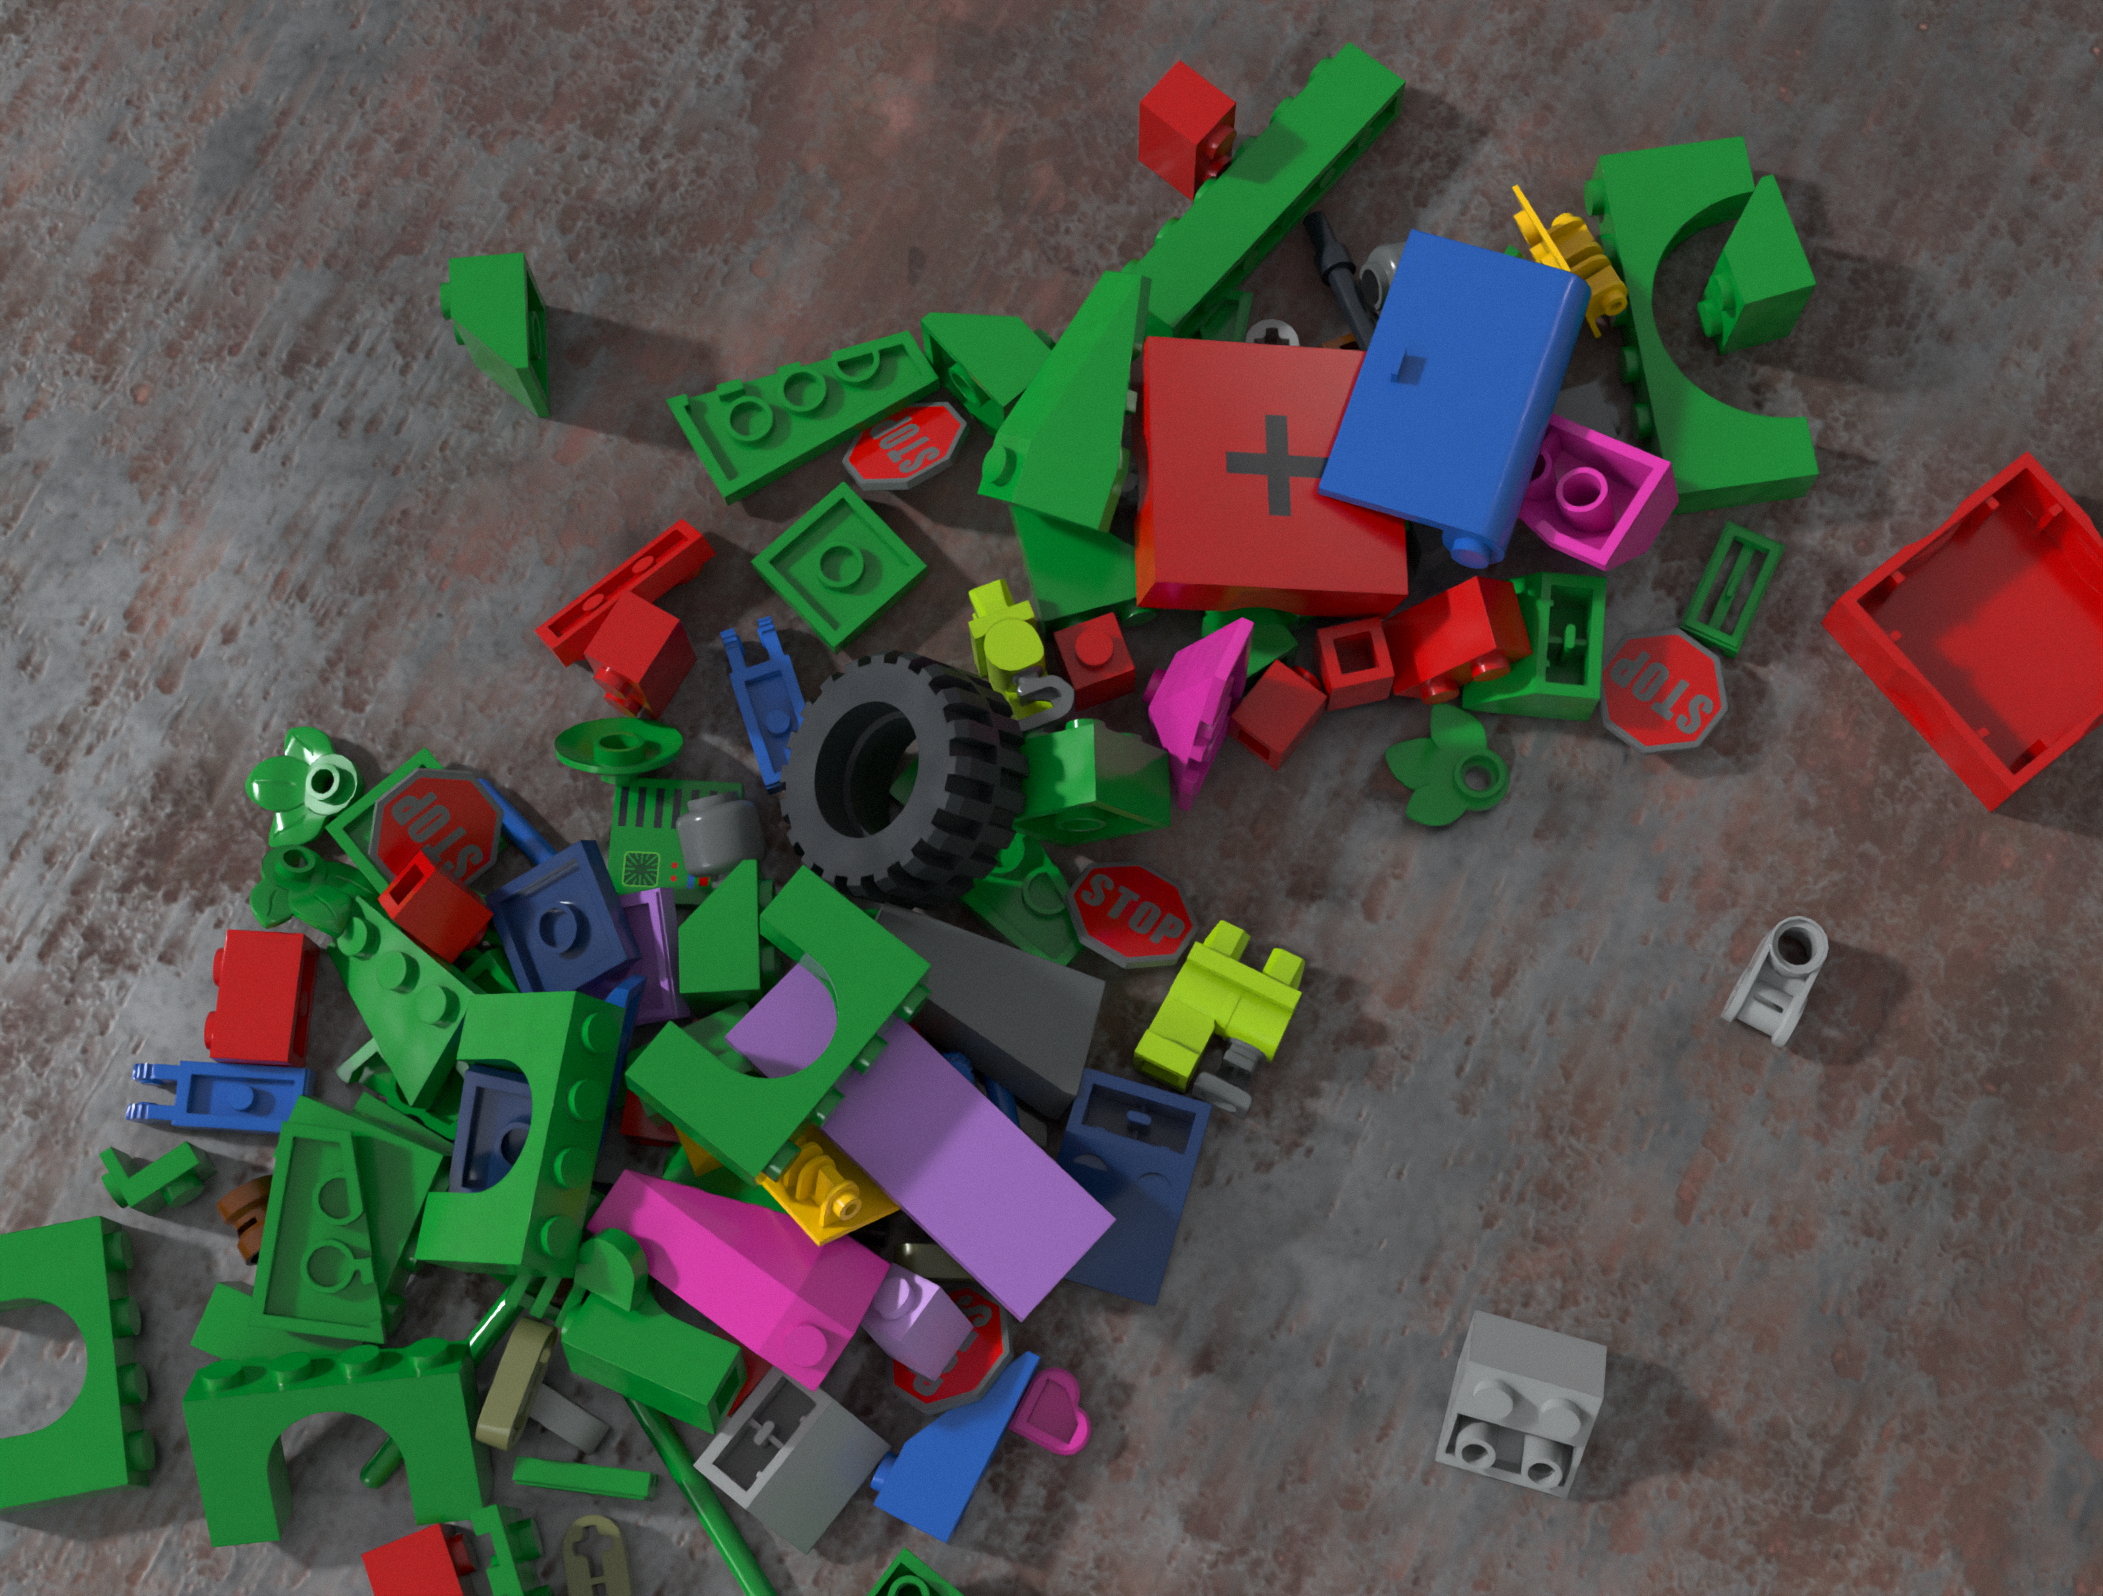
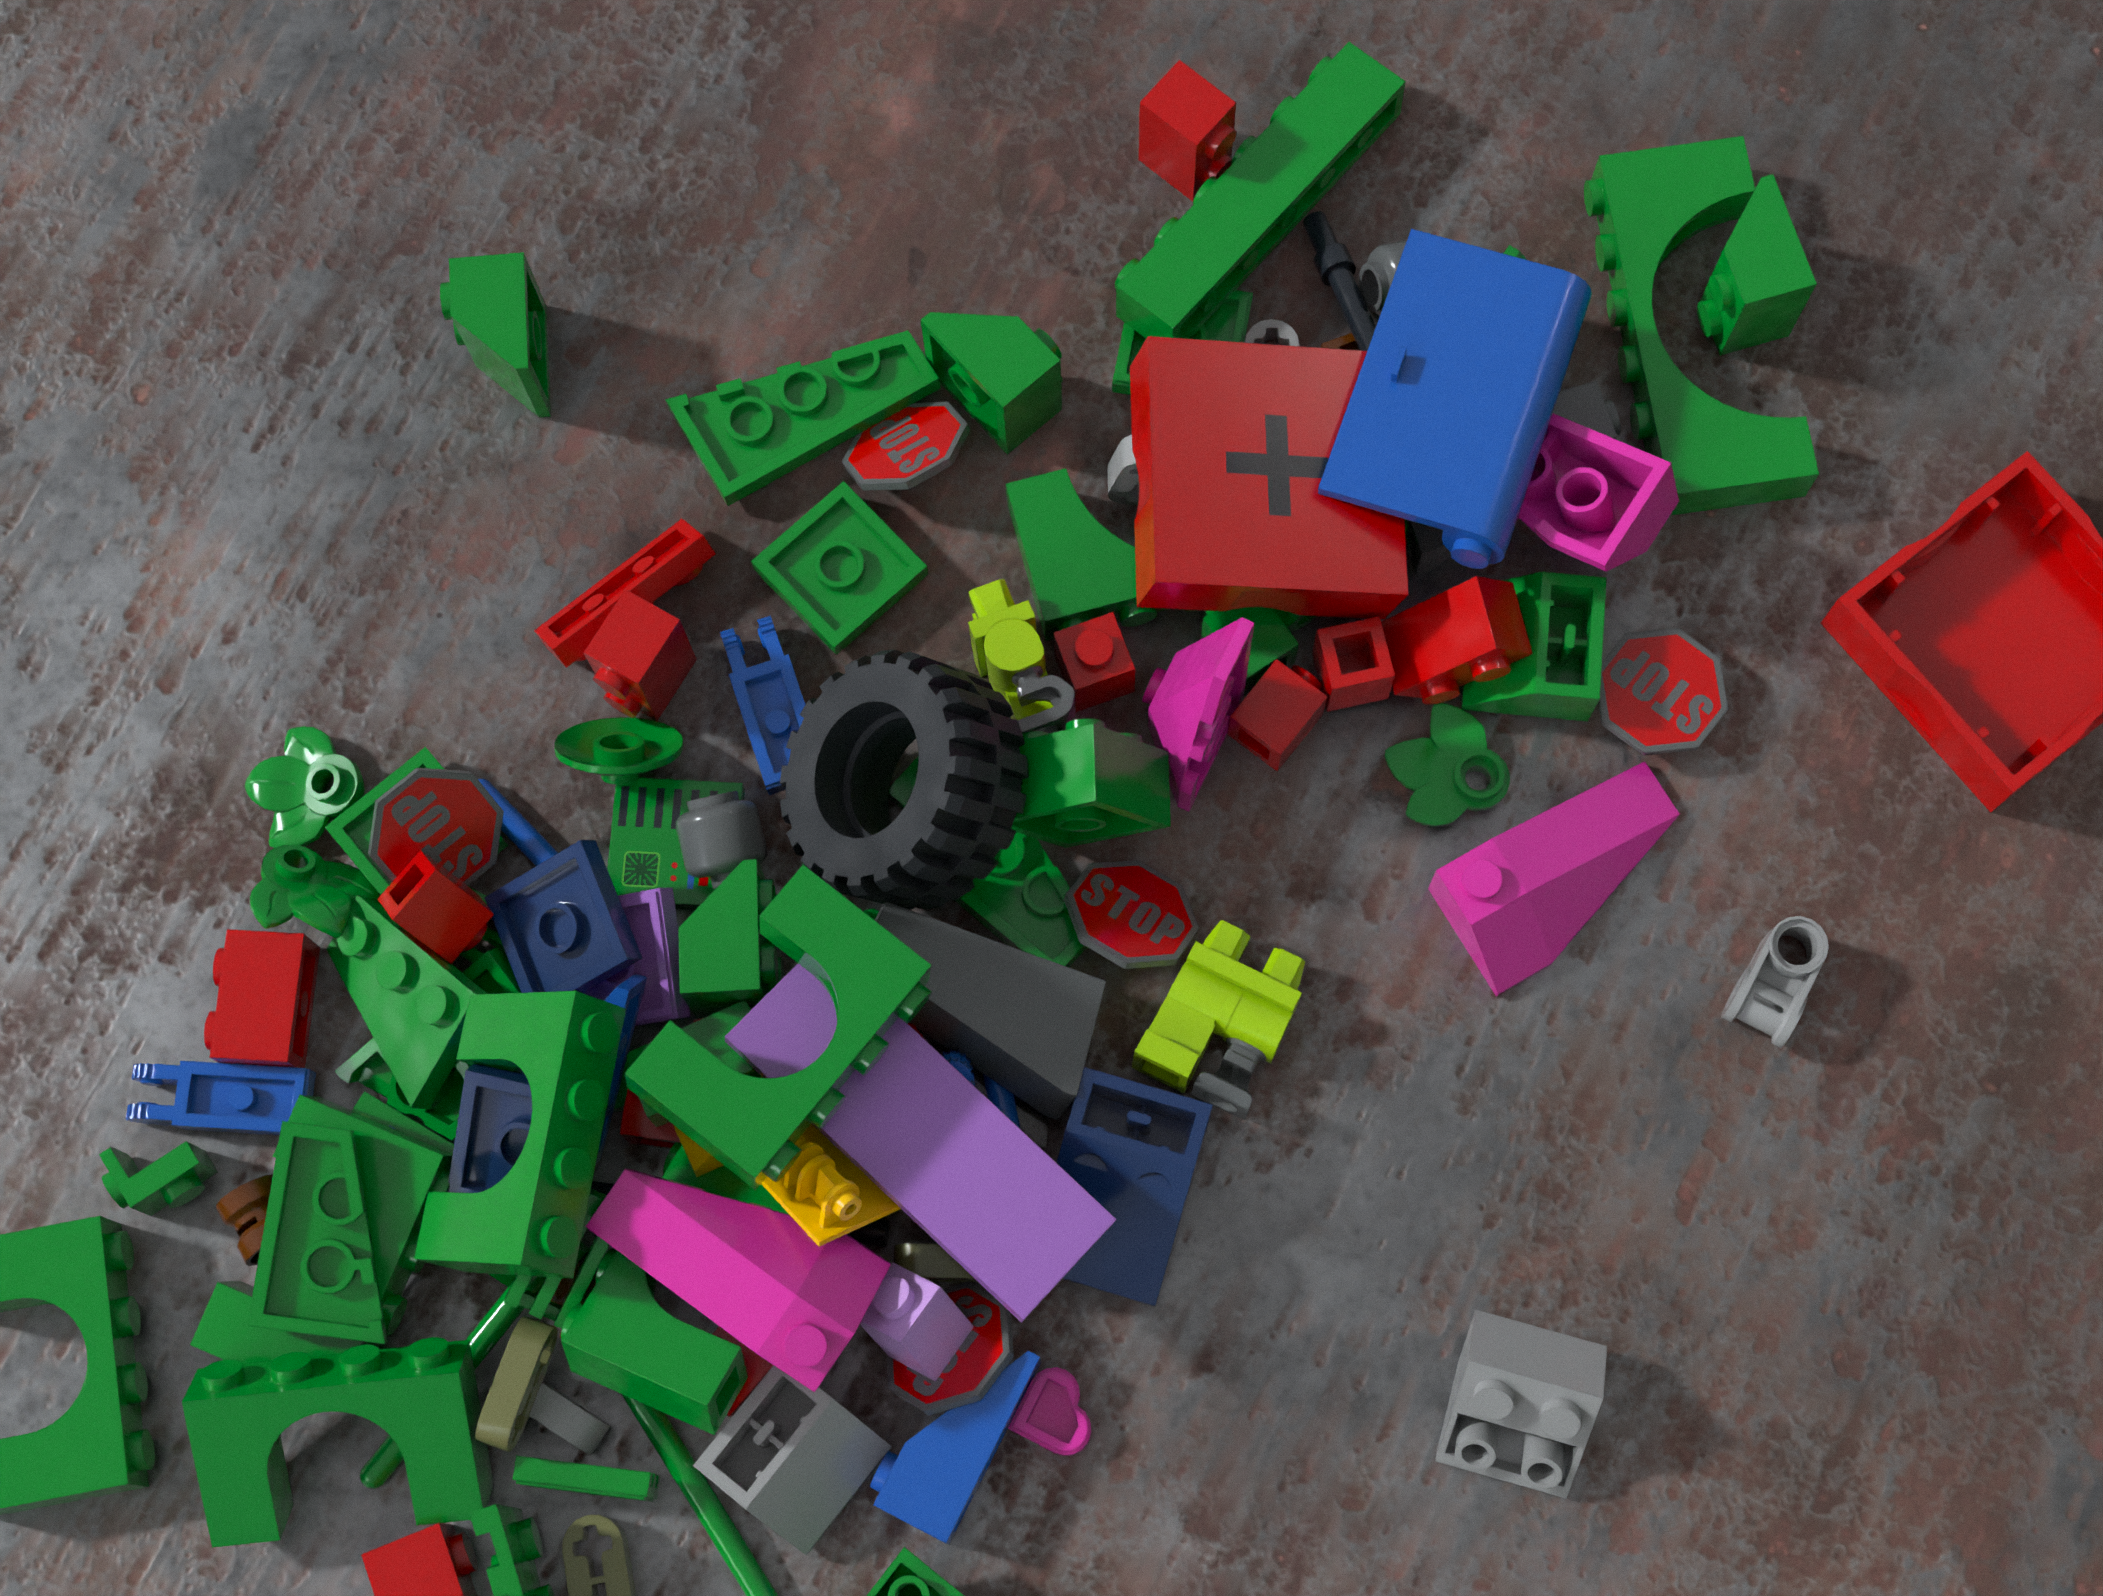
(613, 1268): green tile -> none
(1064, 435): green wedge -> none
(1544, 879): none -> dark pink wedge
(1573, 249): yellow hinge -> none
(1710, 634): green tile -> none

